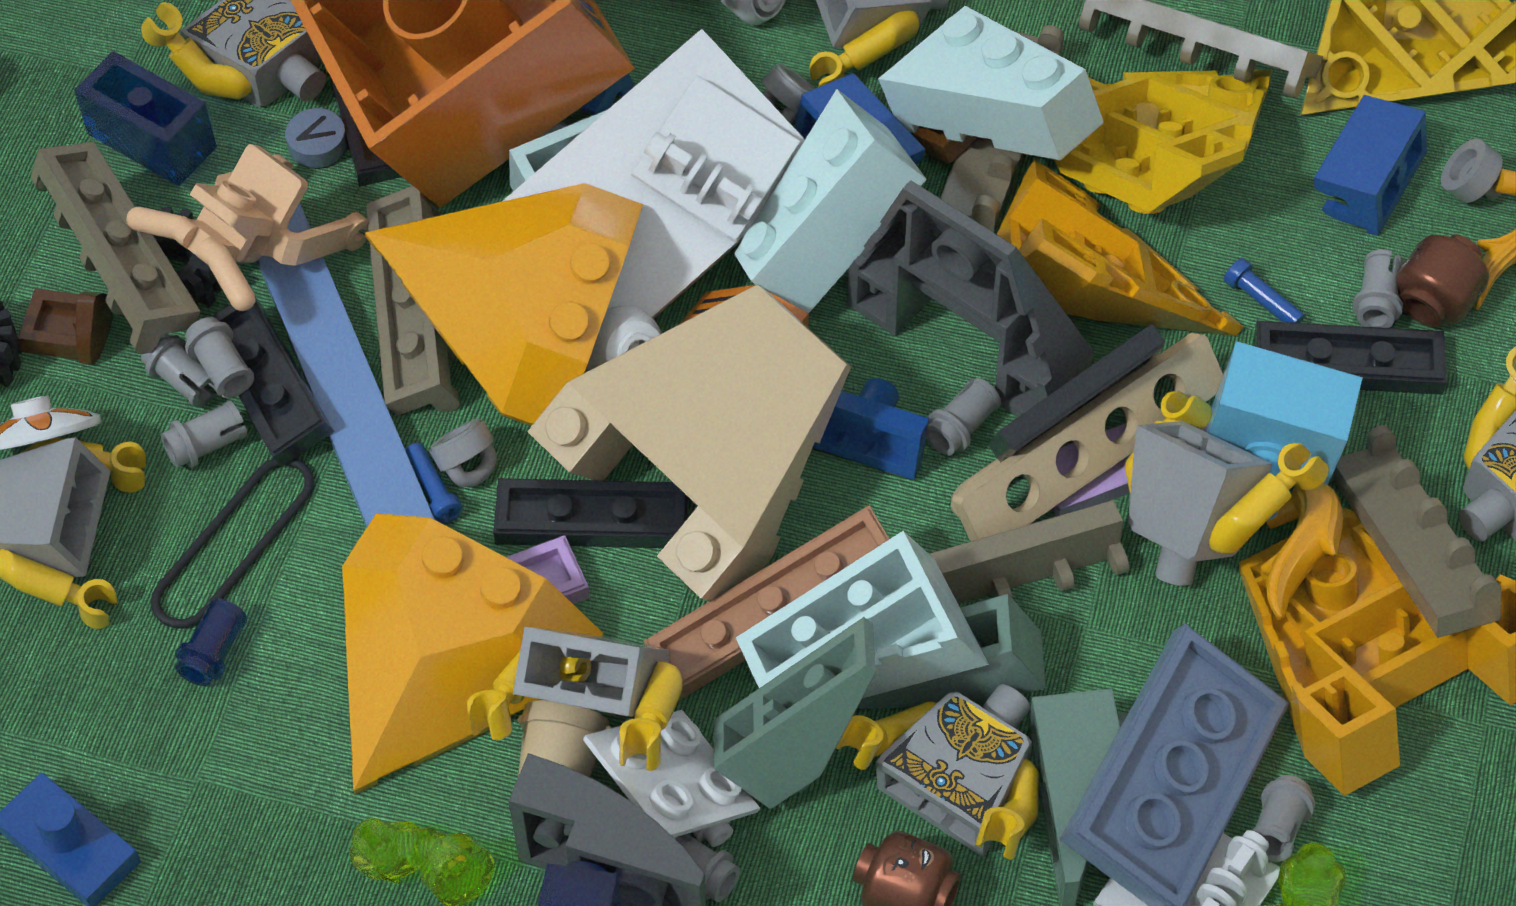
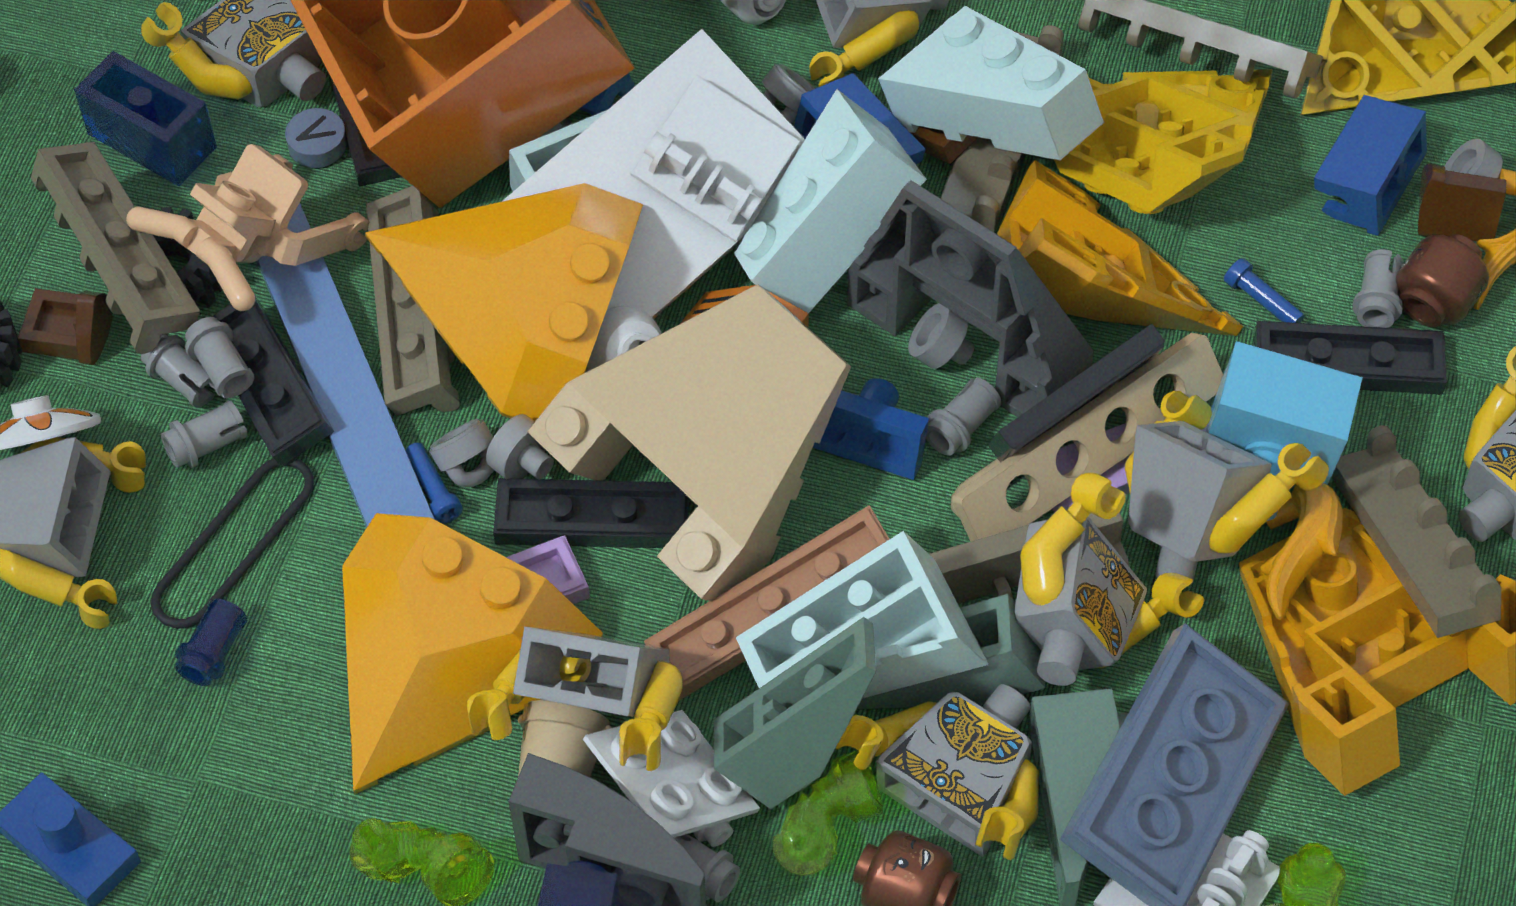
(516, 453): none -> light grey tile
(808, 832): none -> clear neon green arm
(940, 338): none -> light grey tile
(1081, 594): none -> torso
(1286, 806): light grey pin -> none
(1459, 203): none -> reddish brown tile

